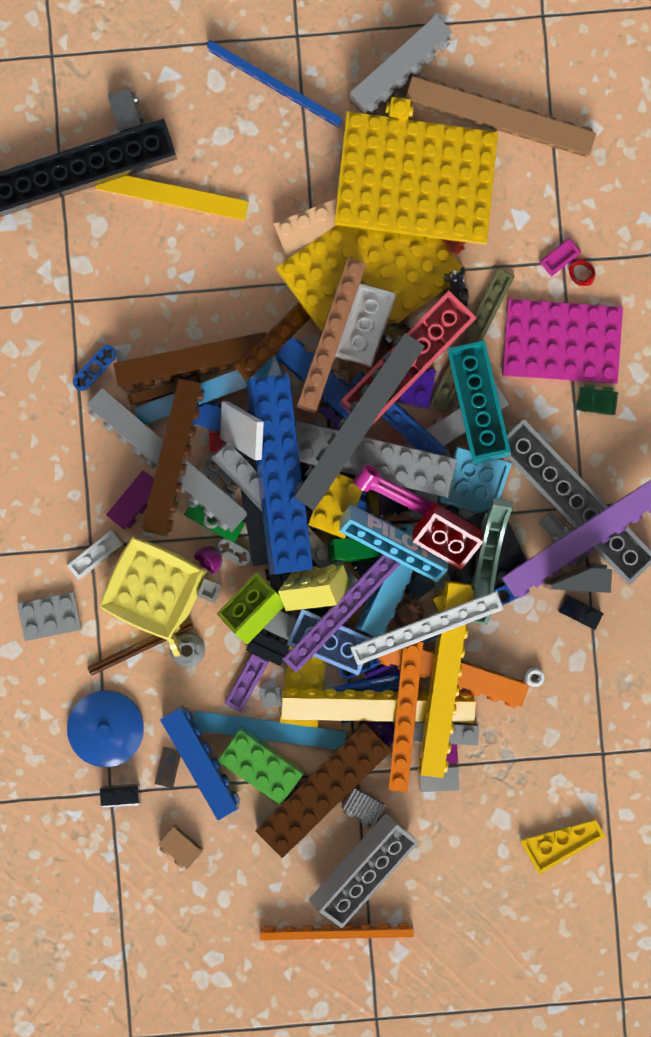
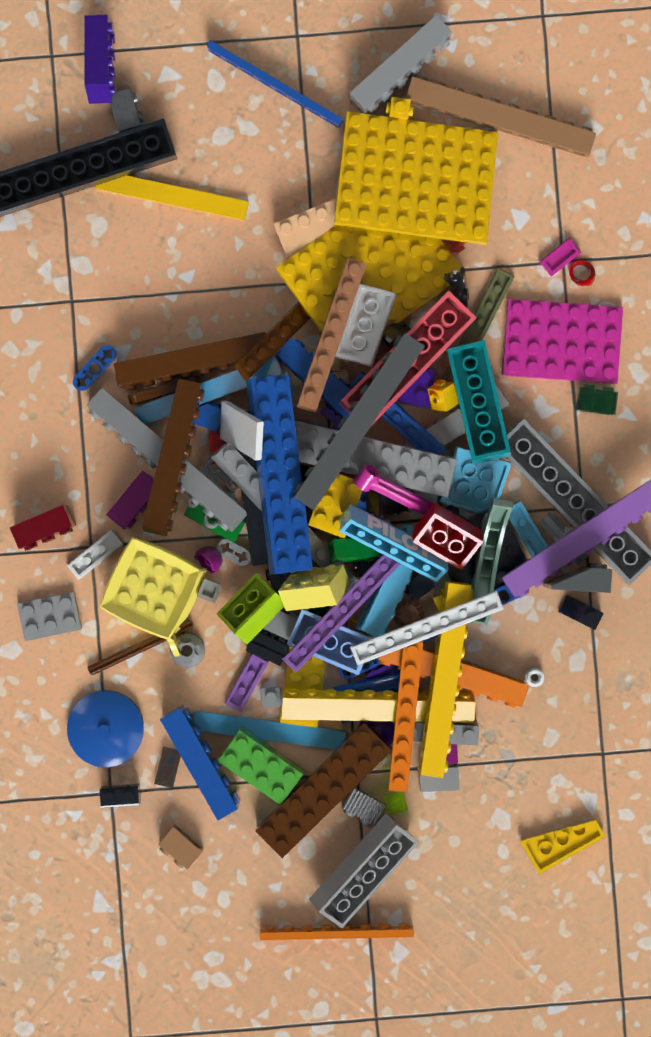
(43, 527): none -> dark red brick
(99, 59): none -> dark purple brick
(395, 802): none -> clear neon green brick
(443, 395): none -> yellow brick
(526, 529): none -> medium azure plate

